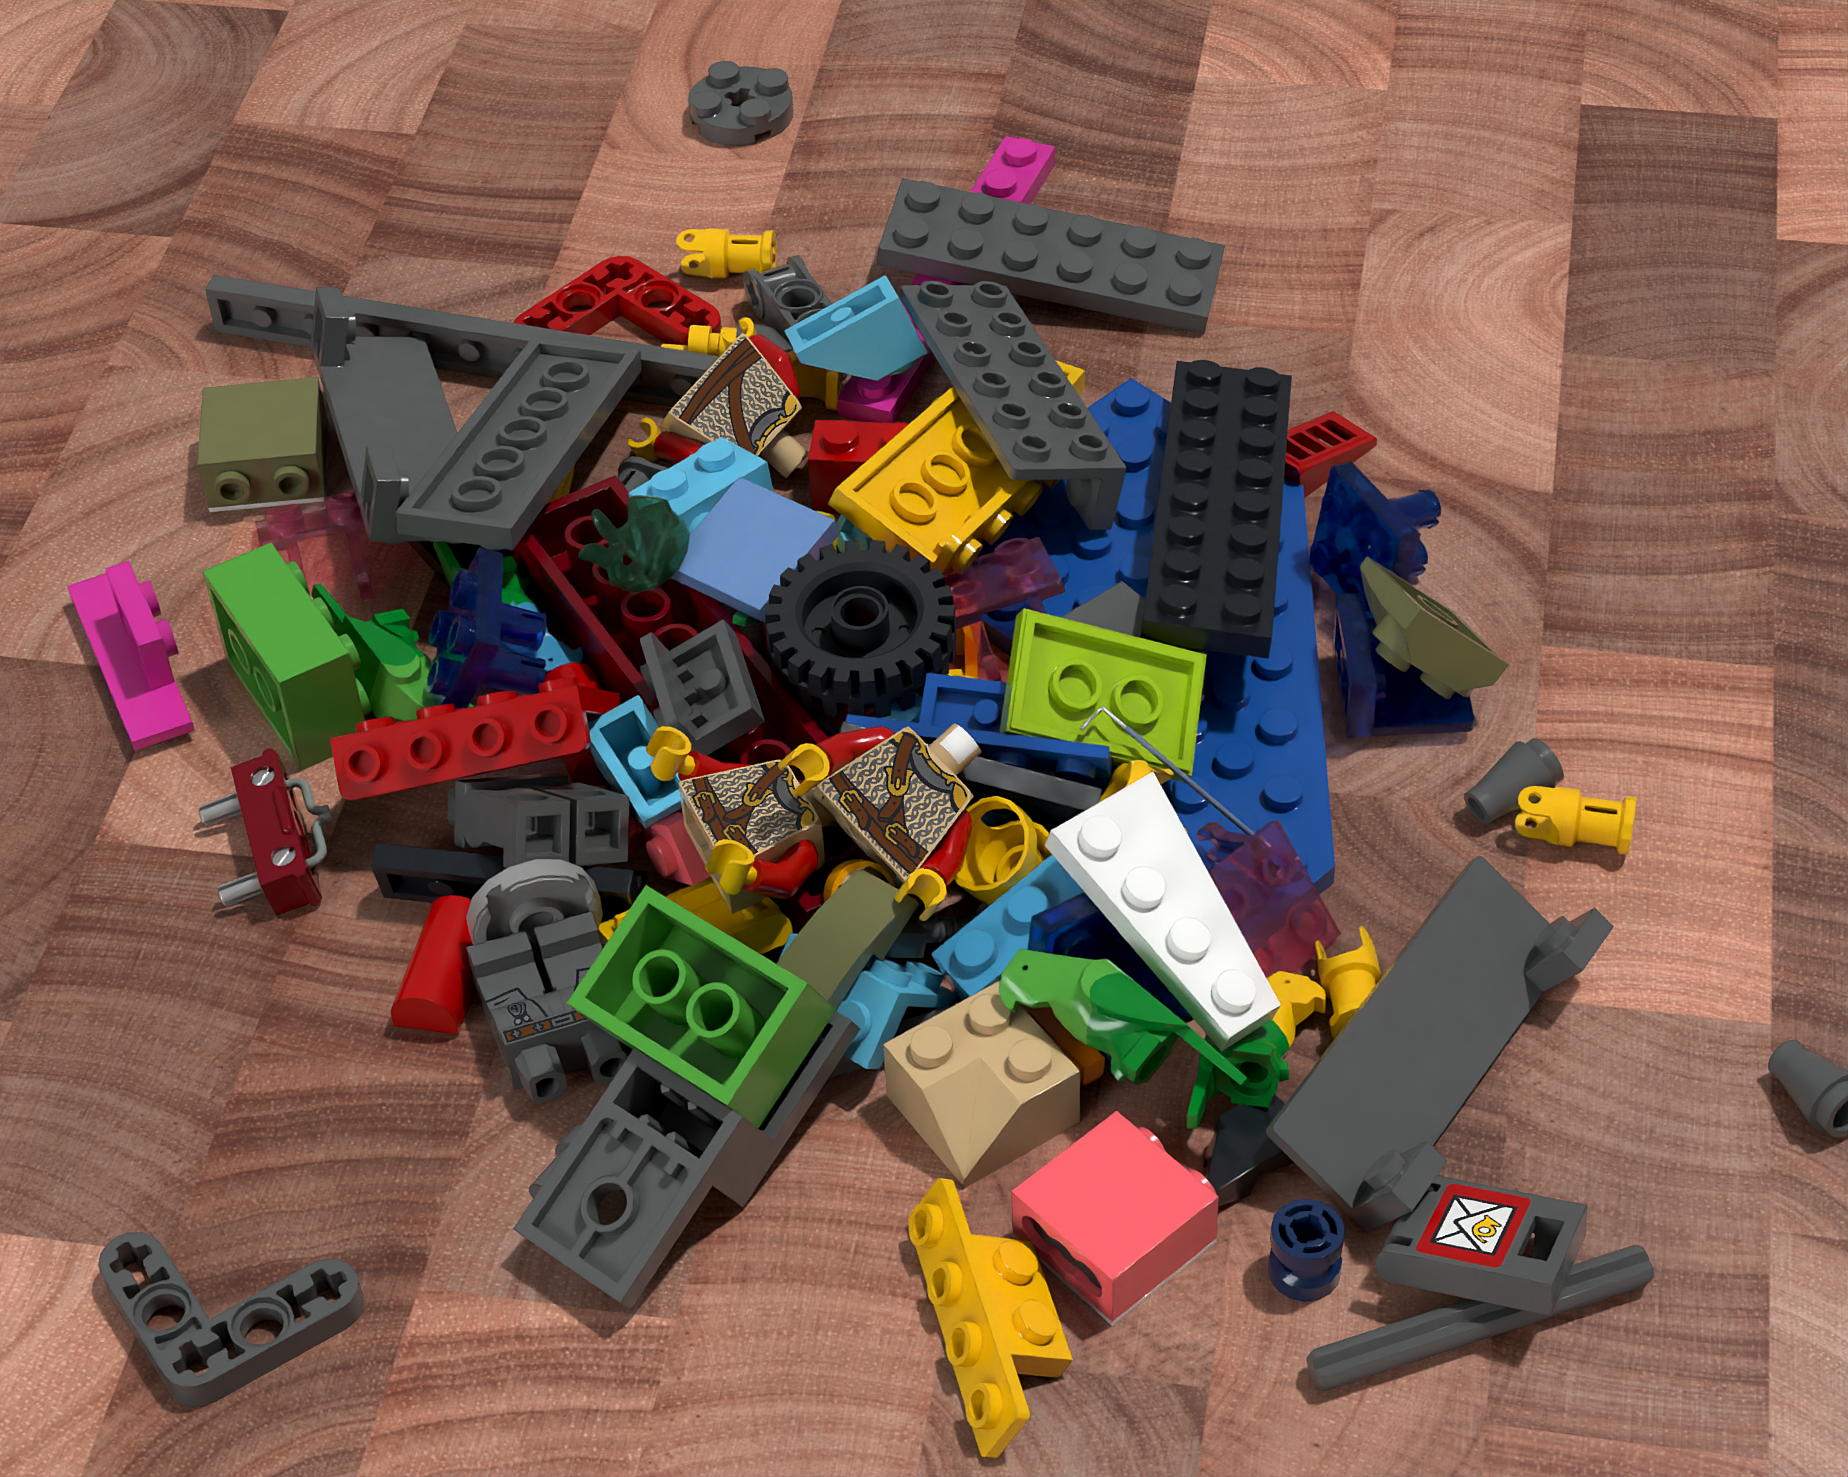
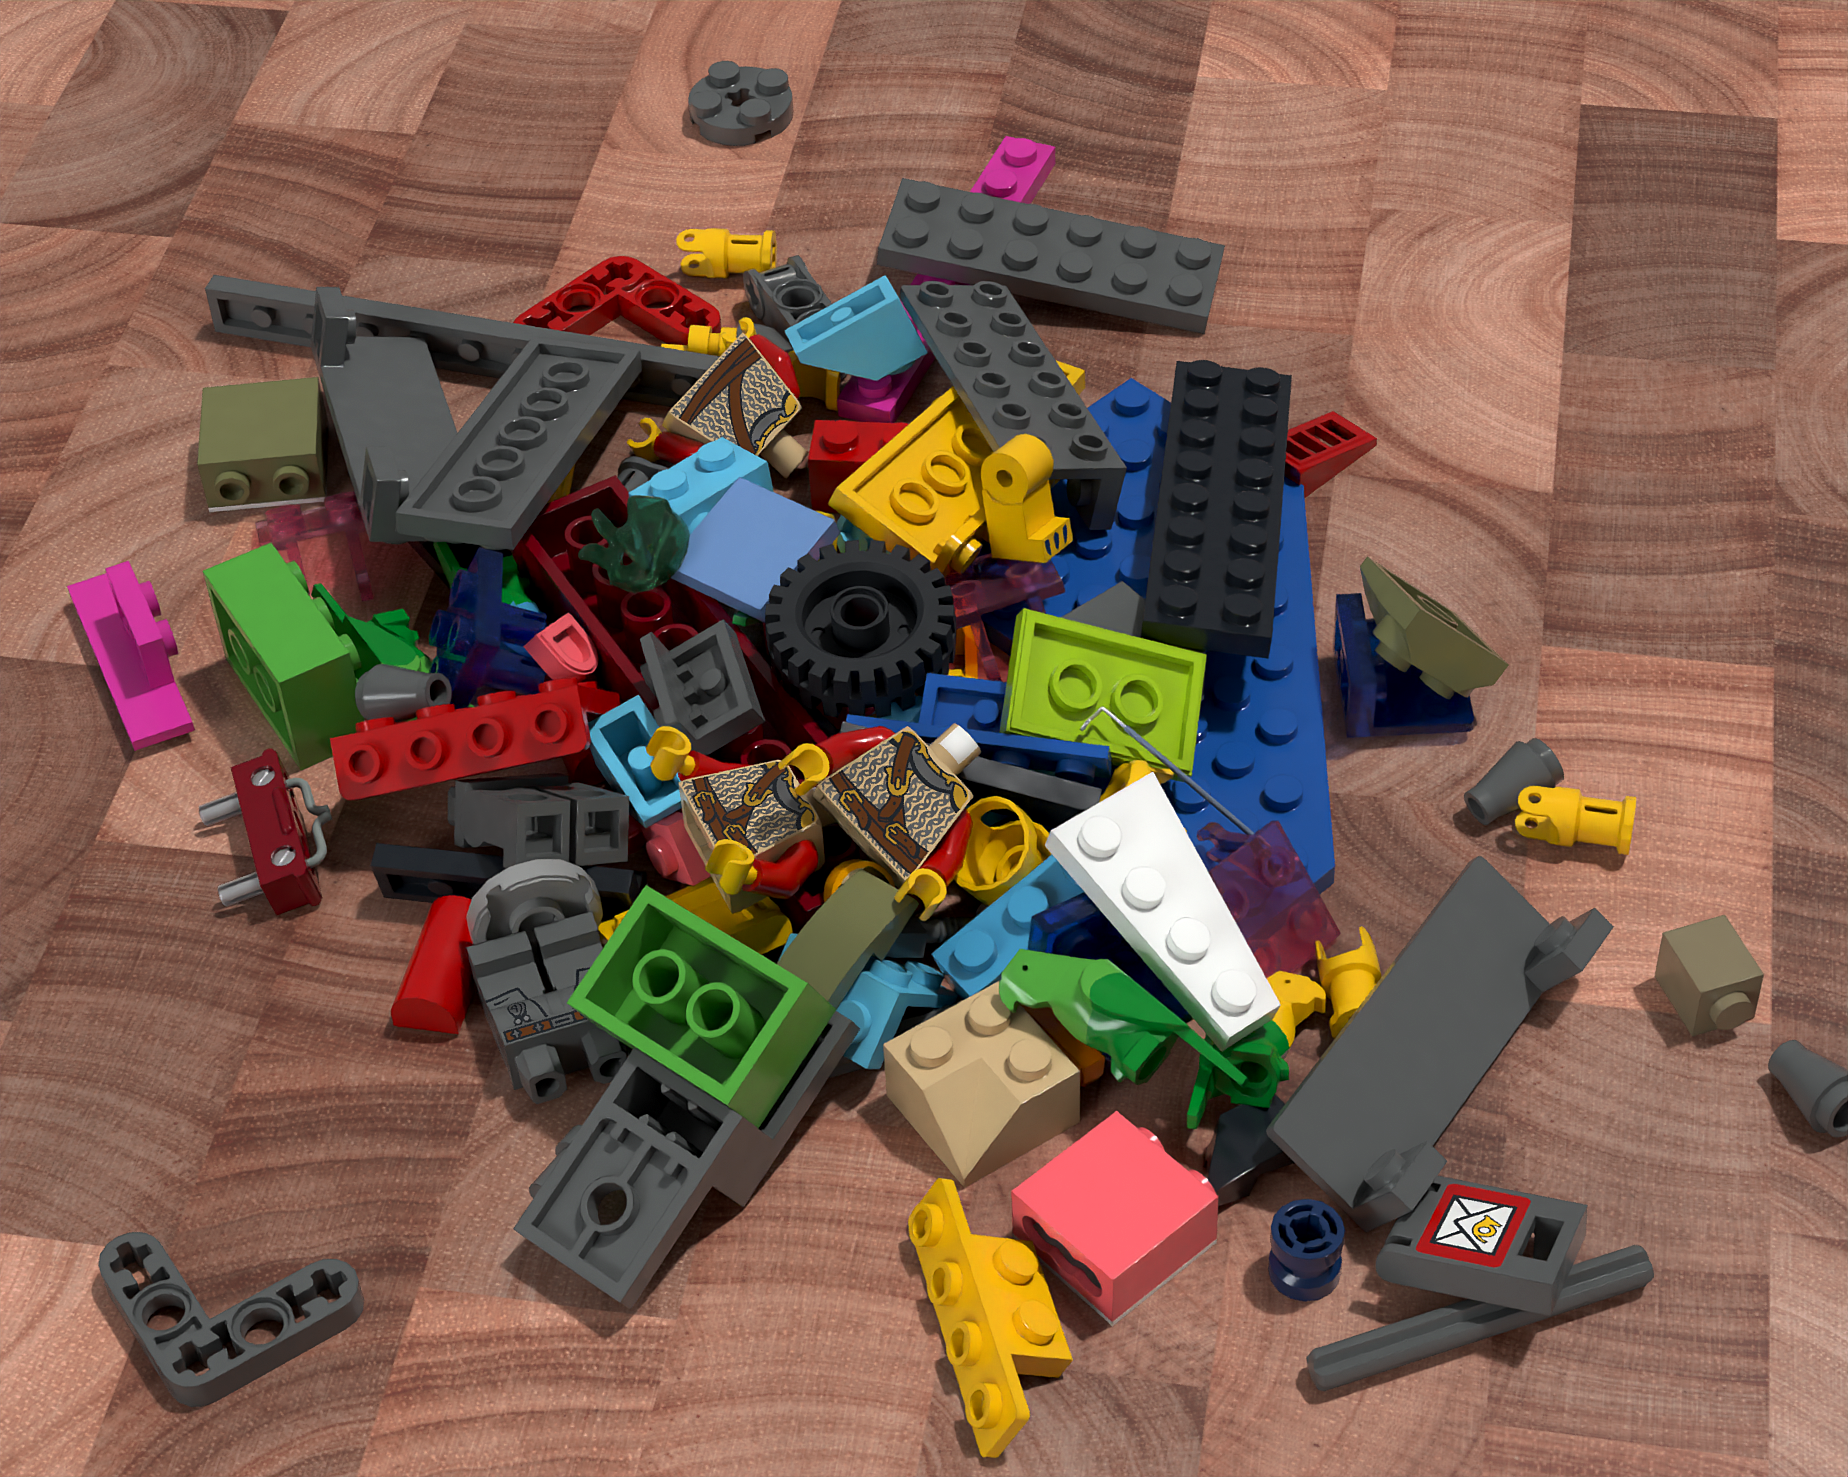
(399, 692): none -> dark grey cone
(564, 650): none -> coral tile
(1020, 502): none -> yellow leg
(1363, 523): clear blue plate -> none
(1709, 975): none -> dark tan brick

